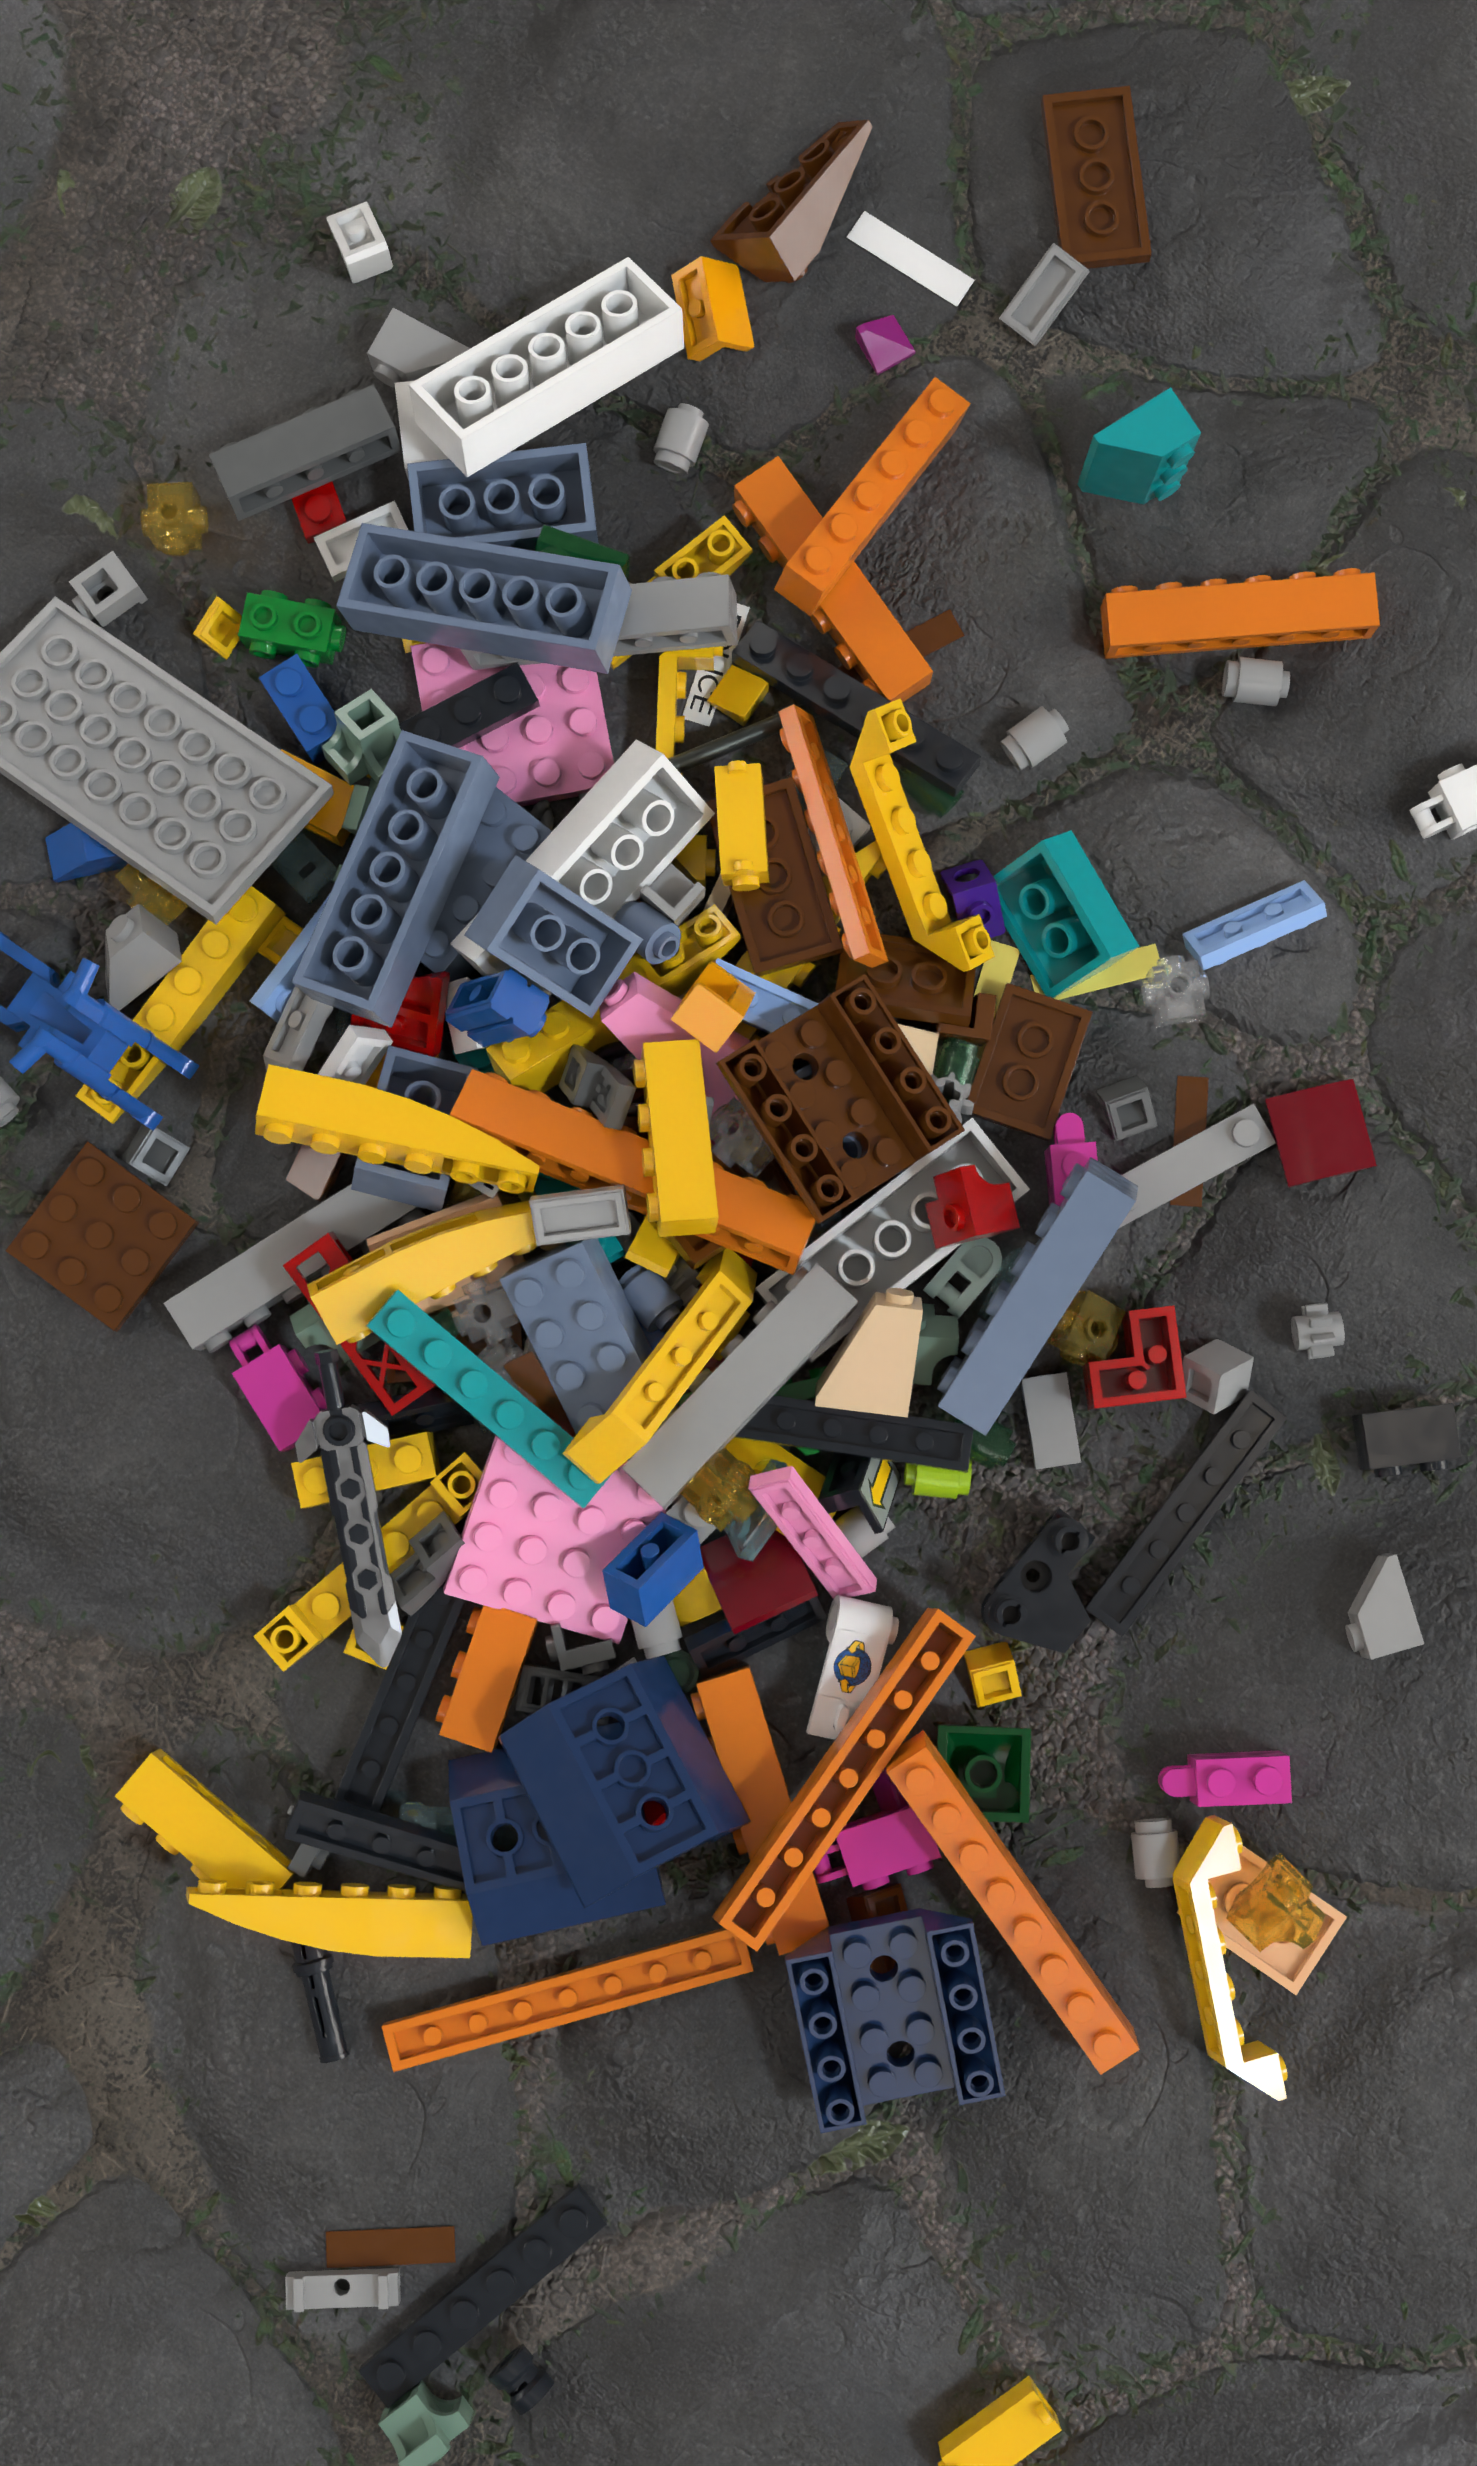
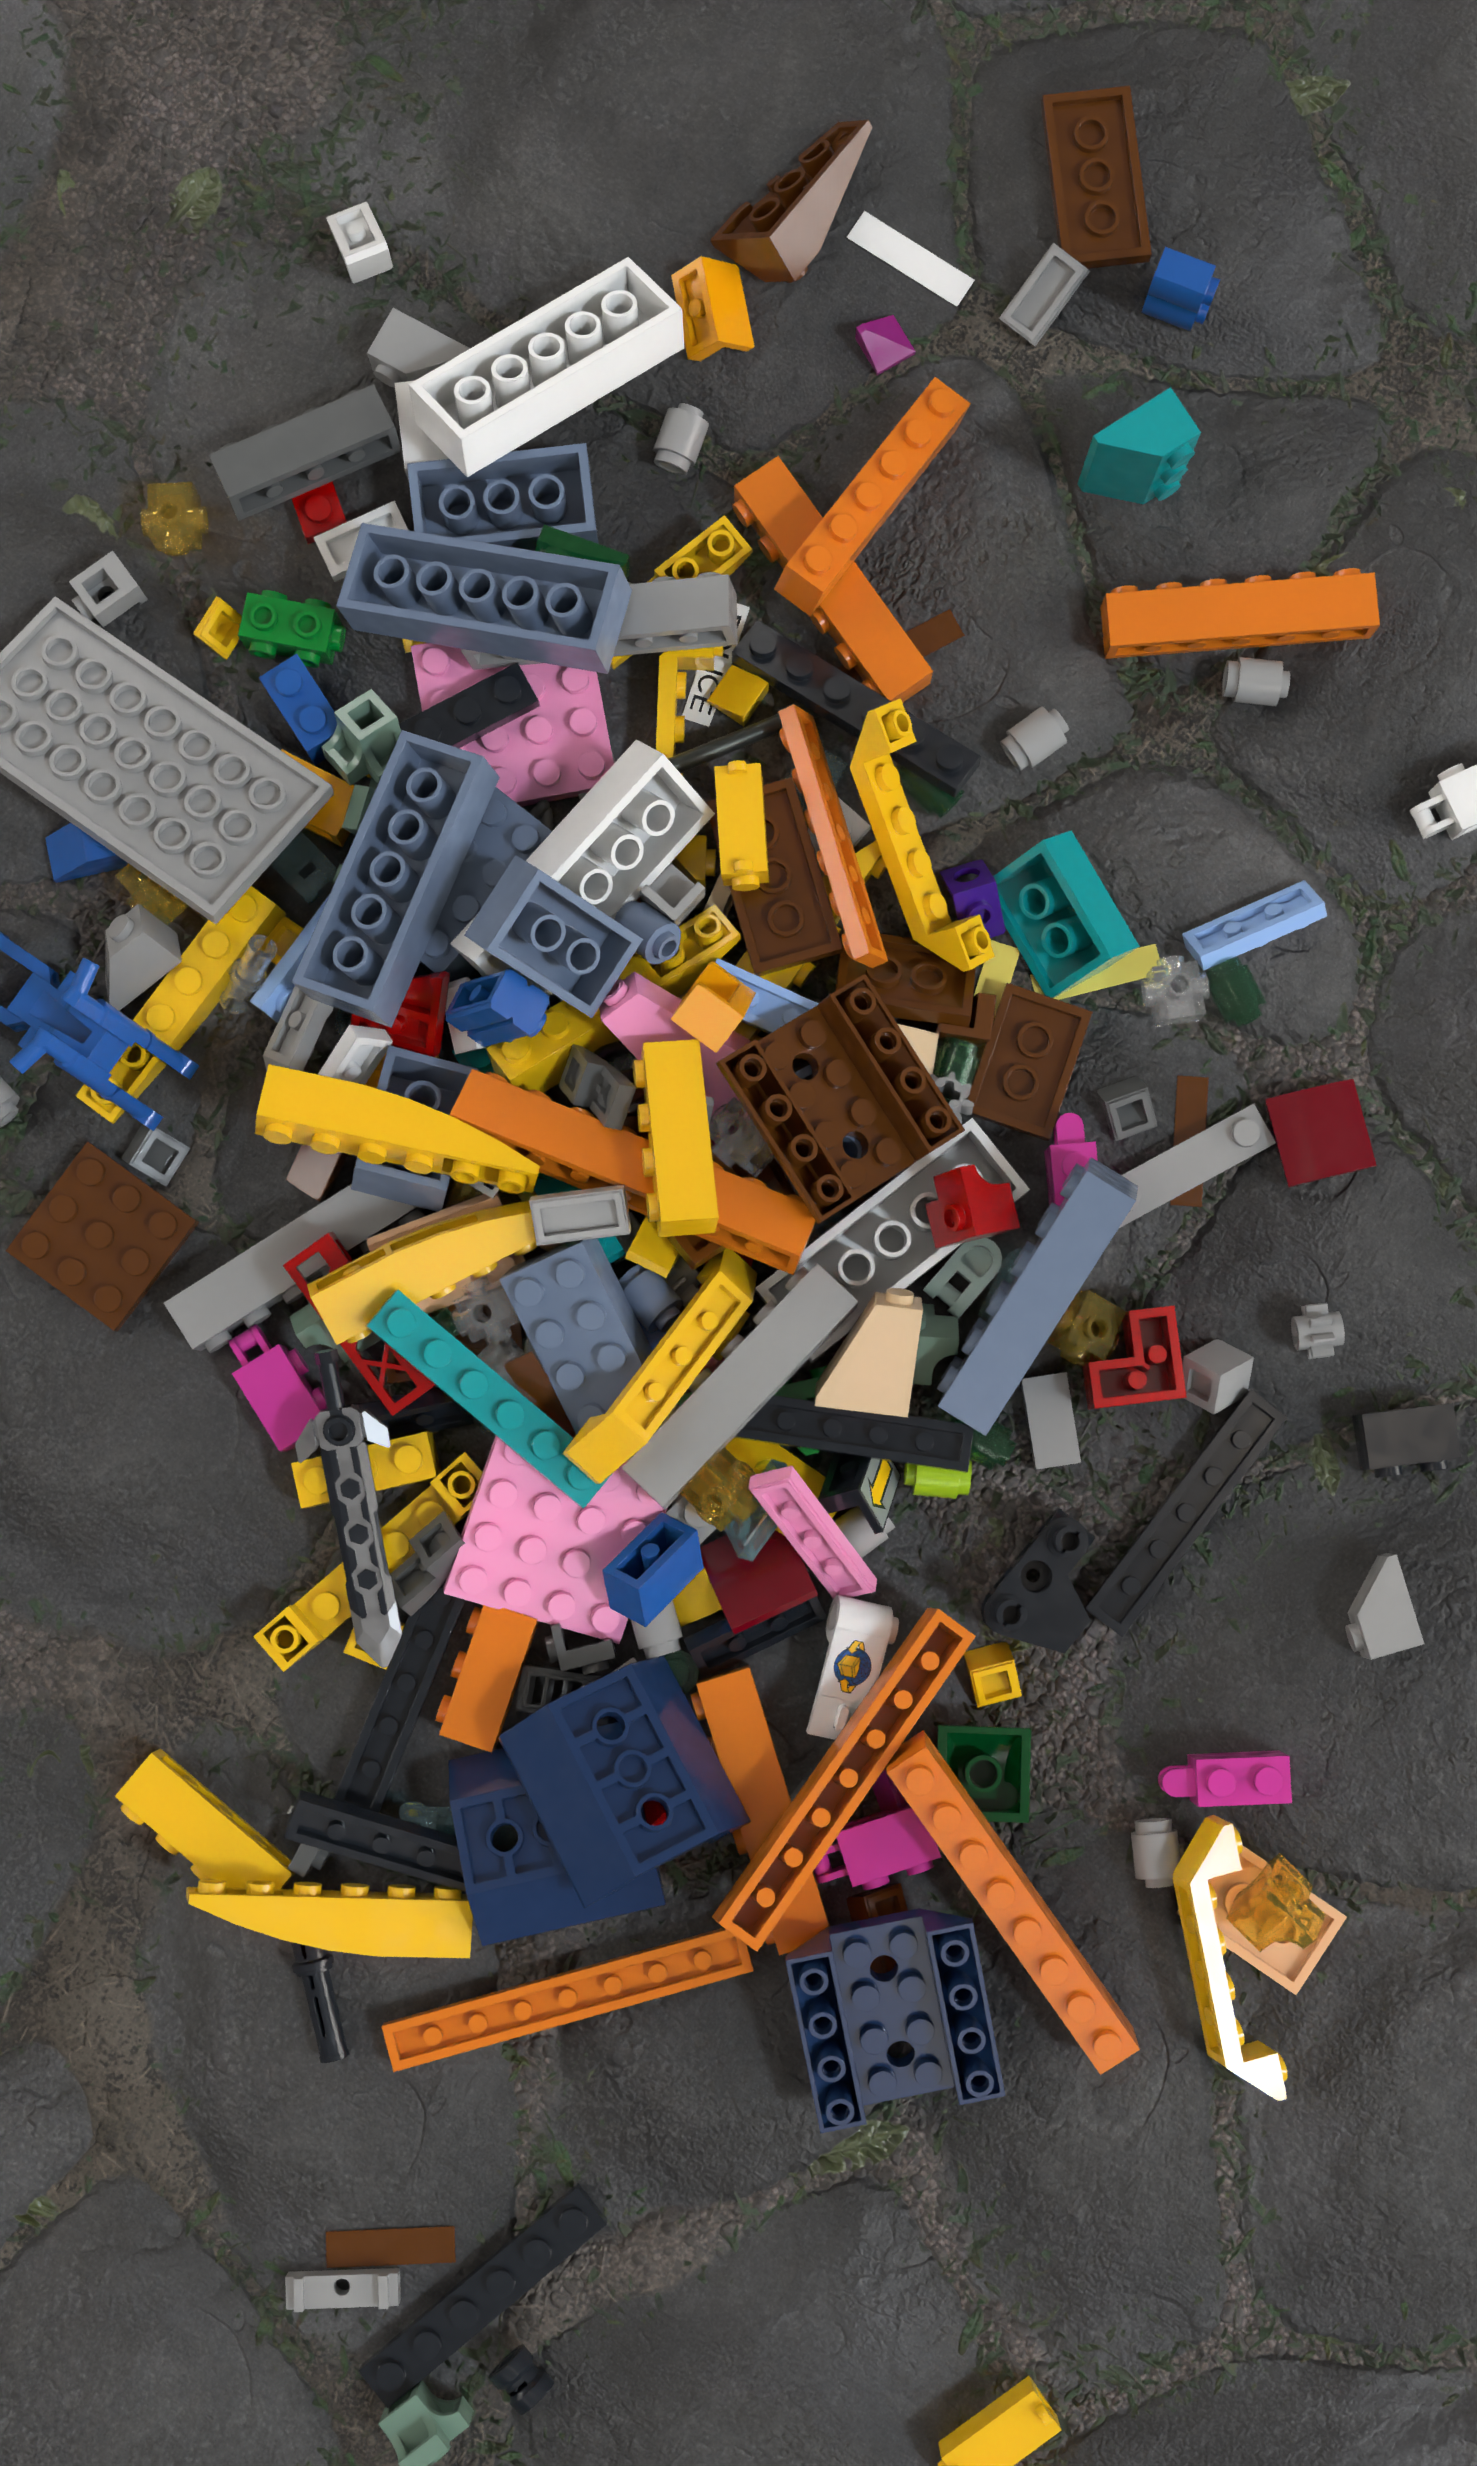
(248, 974): none -> clear pin
(1181, 290): none -> blue brick
(1235, 992): none -> clear green brick

